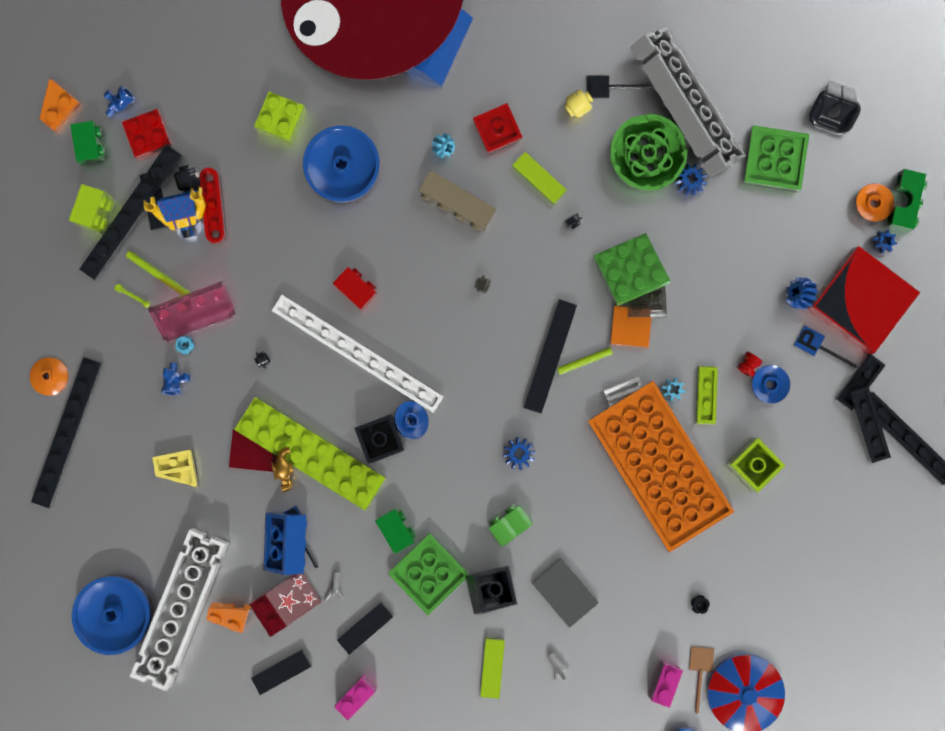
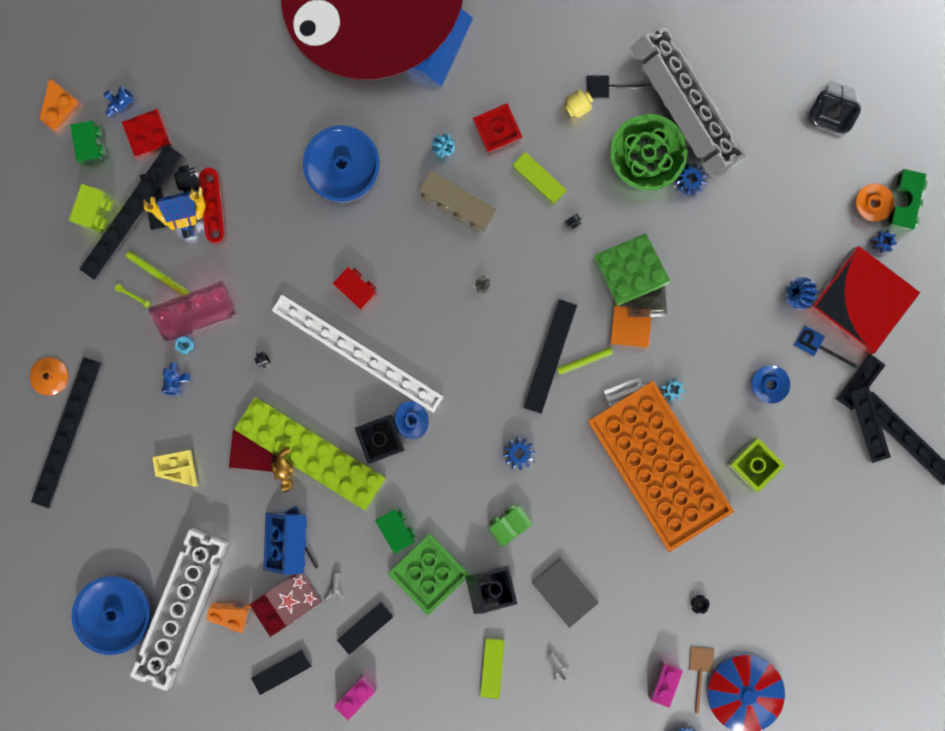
(280, 118): lime brick -> none
(706, 395): lime tile -> none
(749, 364): red wheel -> none
(776, 158): bright green plate -> none

